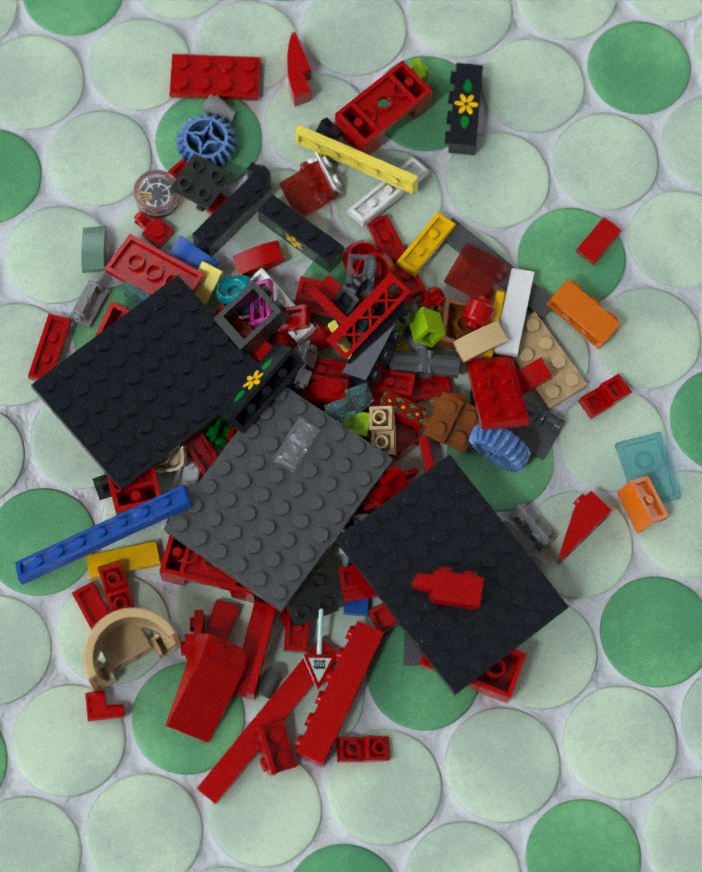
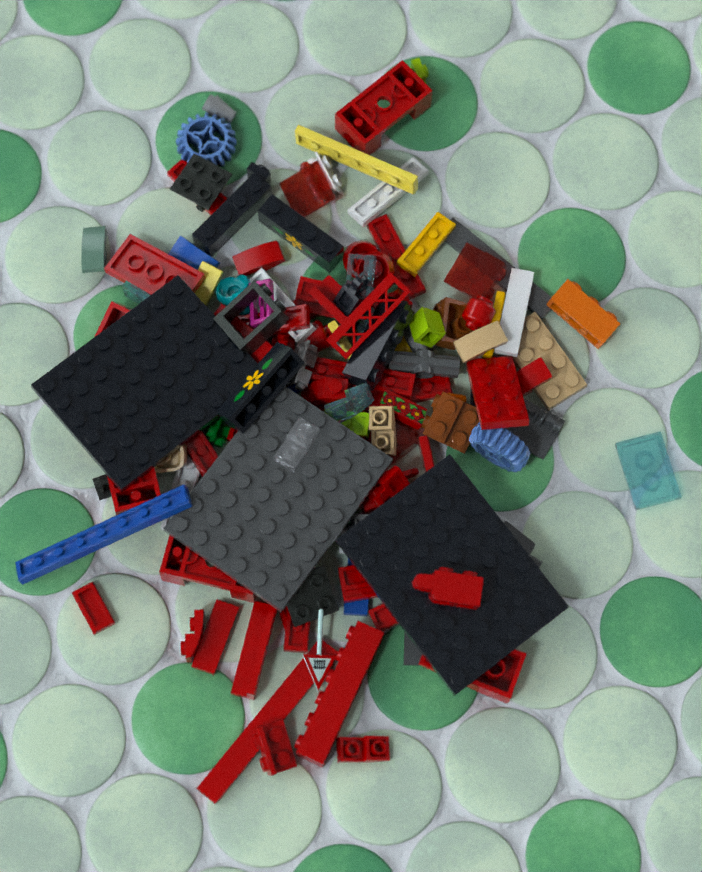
(49, 346): red plate -> none
(89, 303): light grey hinge -> none
(99, 710): red piece -> none
(116, 586): red slope -> none
(123, 641): tan piece -> none
(132, 558): yellow tile -> none
(154, 194): clear piece -> none
(154, 231): red plate -> none
(206, 686): red slope -> none
(216, 75): red plate -> none
(269, 682): dark grey pin -> none
(298, 72): red slope -> none
(328, 129): black plate -> none
(431, 297): red plate -> none
(465, 109): black brick -> none
(525, 518): light grey hinge -> none
(585, 518): red slope -> none
(598, 241): red tile -> none
(605, 396): red slope -> none
(642, 503): orange panel -> none

